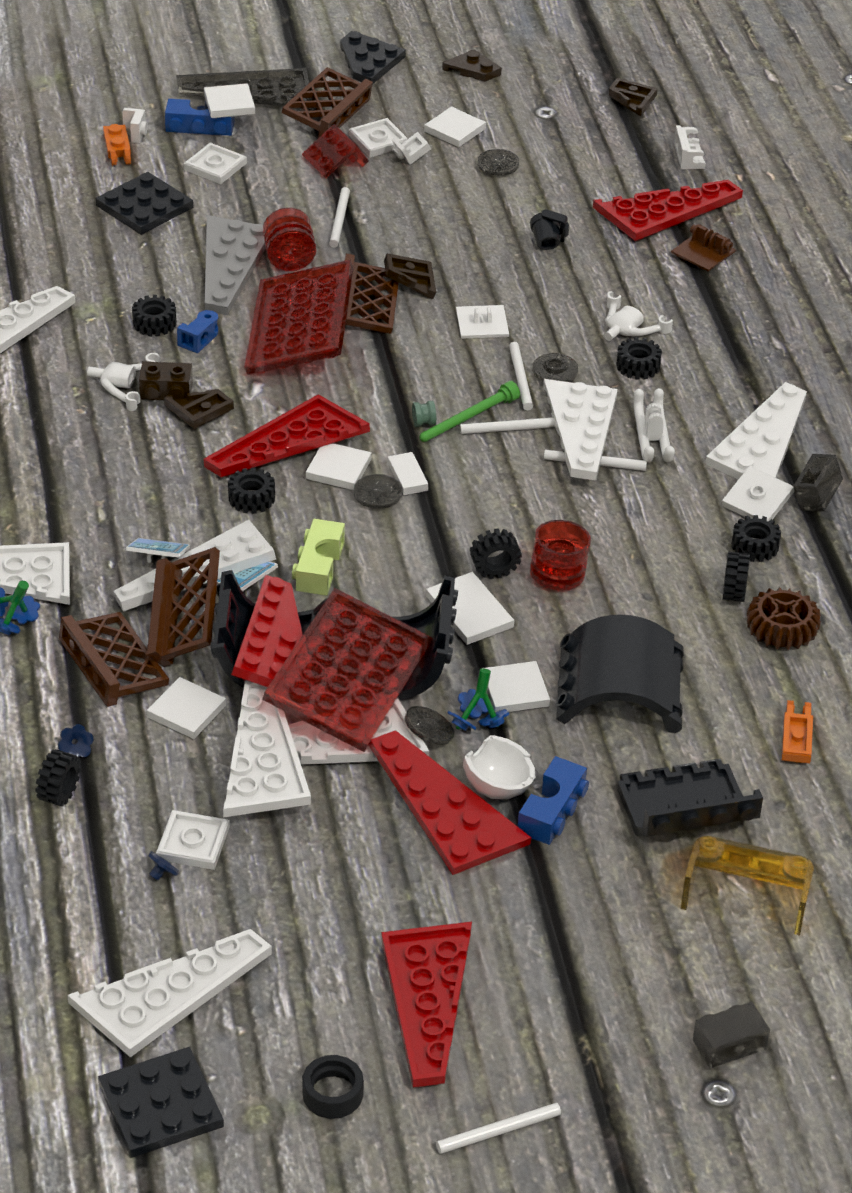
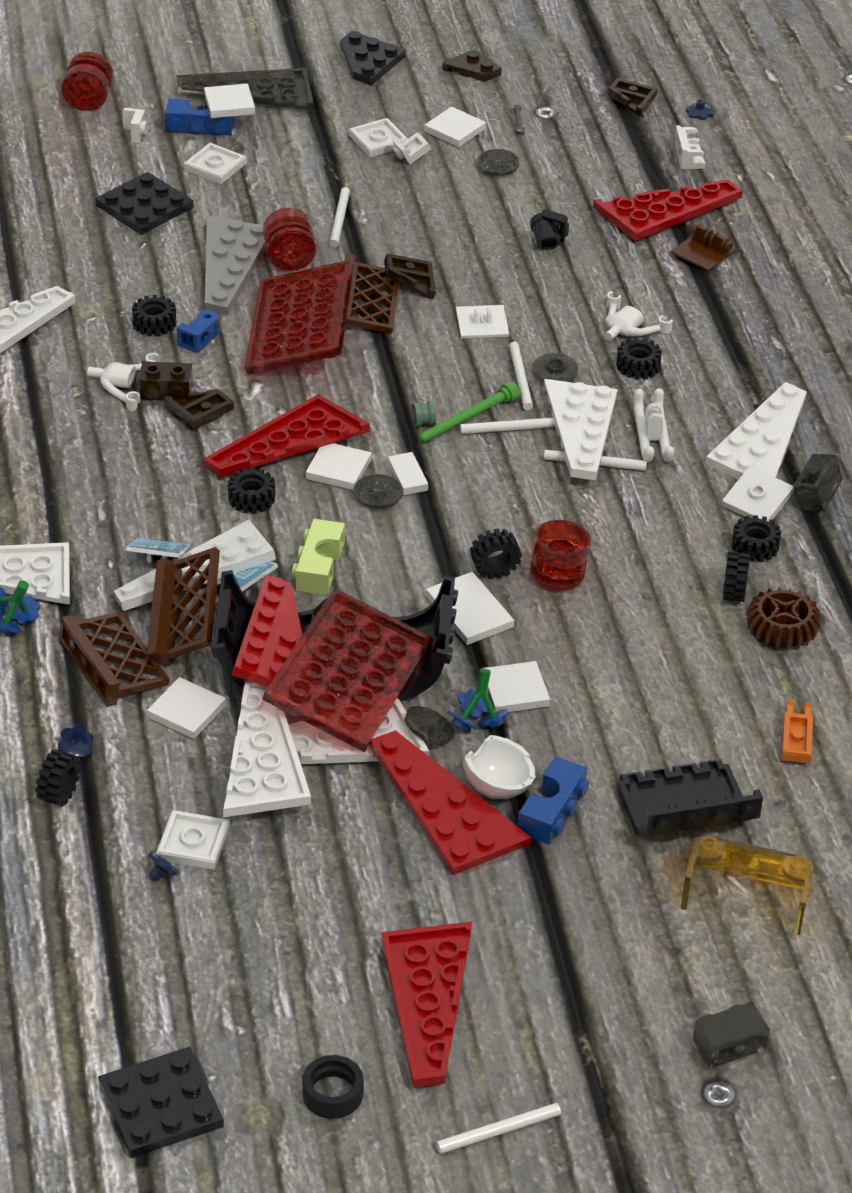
(87, 81): none -> clear red wheel
(117, 143): orange hinge -> none
(164, 993): white wing -> none
(332, 150): clear red bracket -> none
(341, 109): reddish brown fence -> none
(519, 130): none -> dark grey hinge
(624, 662): black hinge -> none
(699, 110): none -> dark blue plant

